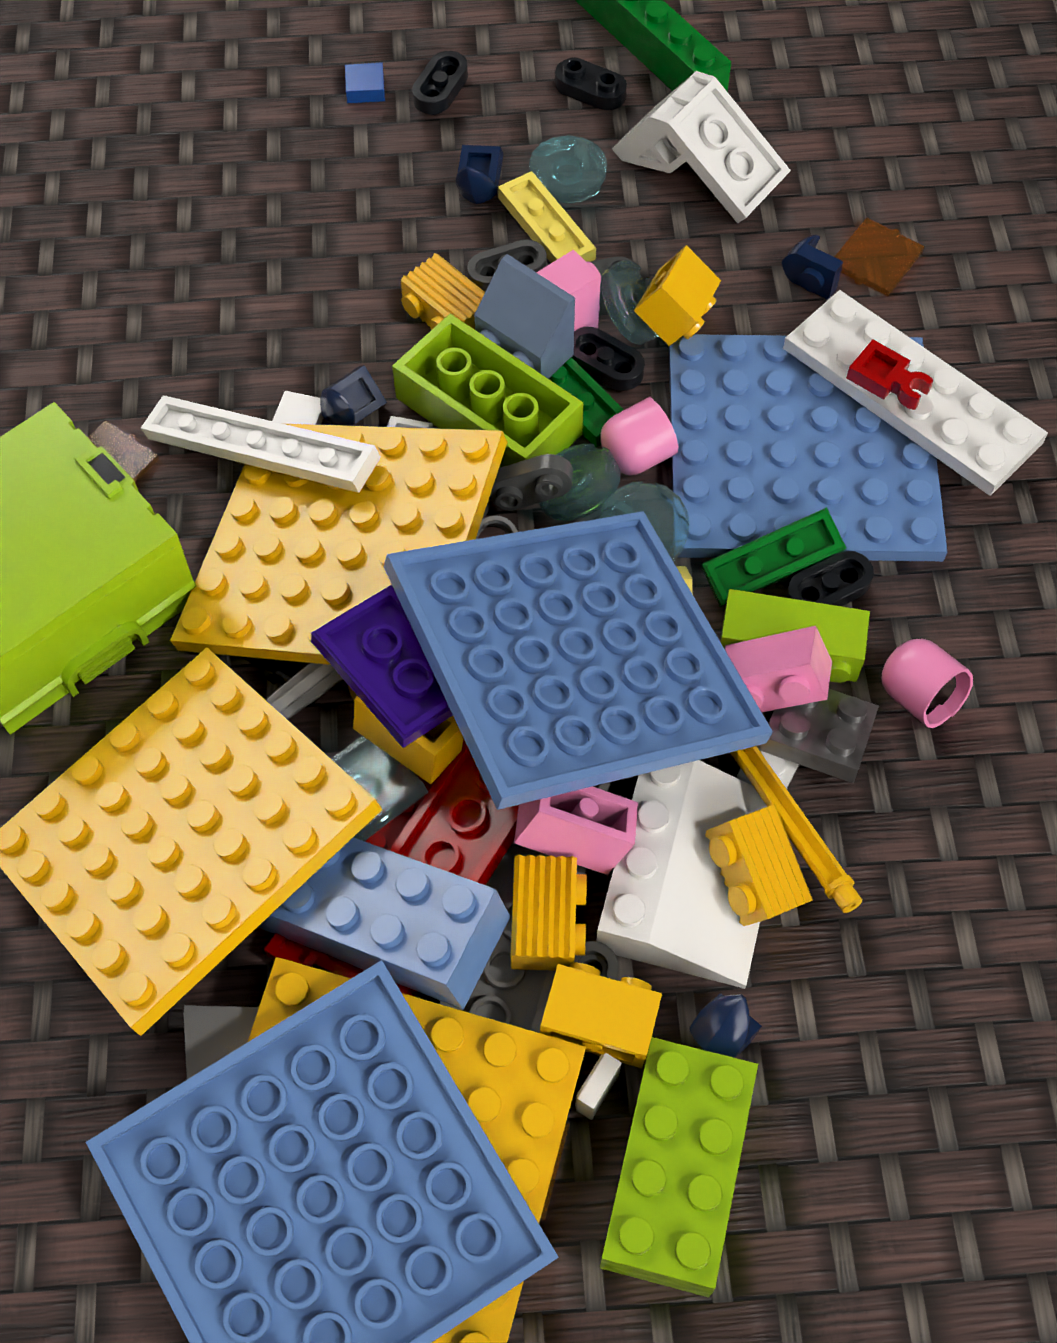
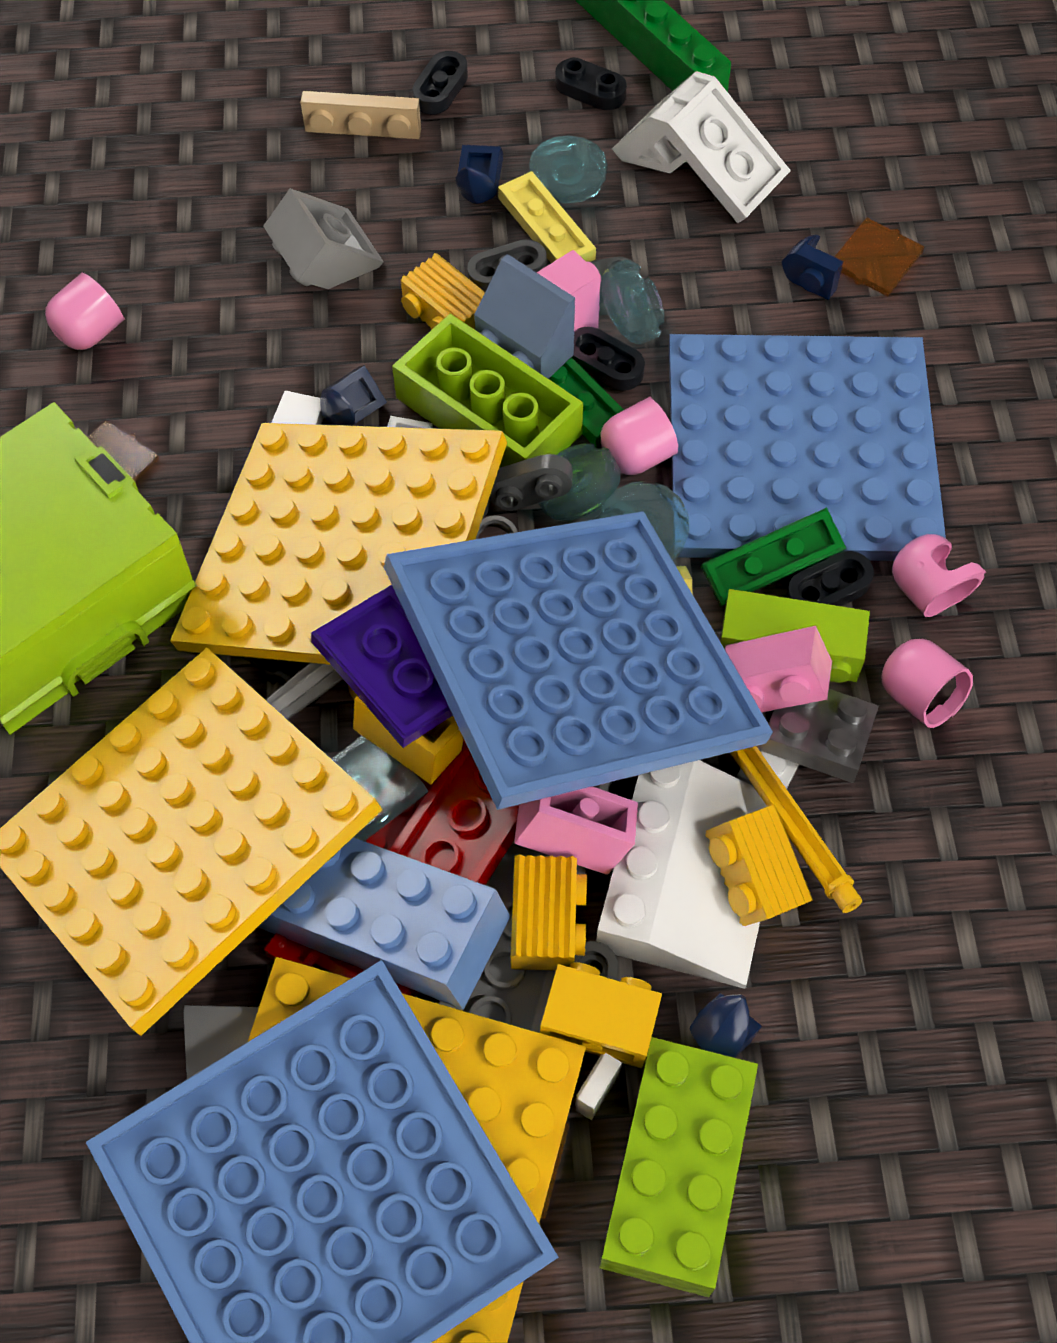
(82, 313): none -> bright pink helmet
(262, 443): white plate -> none
(320, 241): none -> light grey slope
(361, 114): none -> tan plate
(364, 82): tile -> none
(678, 297): yellow brick -> none
(886, 371): red plate -> none
(926, 580): none -> bright pink helmet
(953, 422): white plate -> none

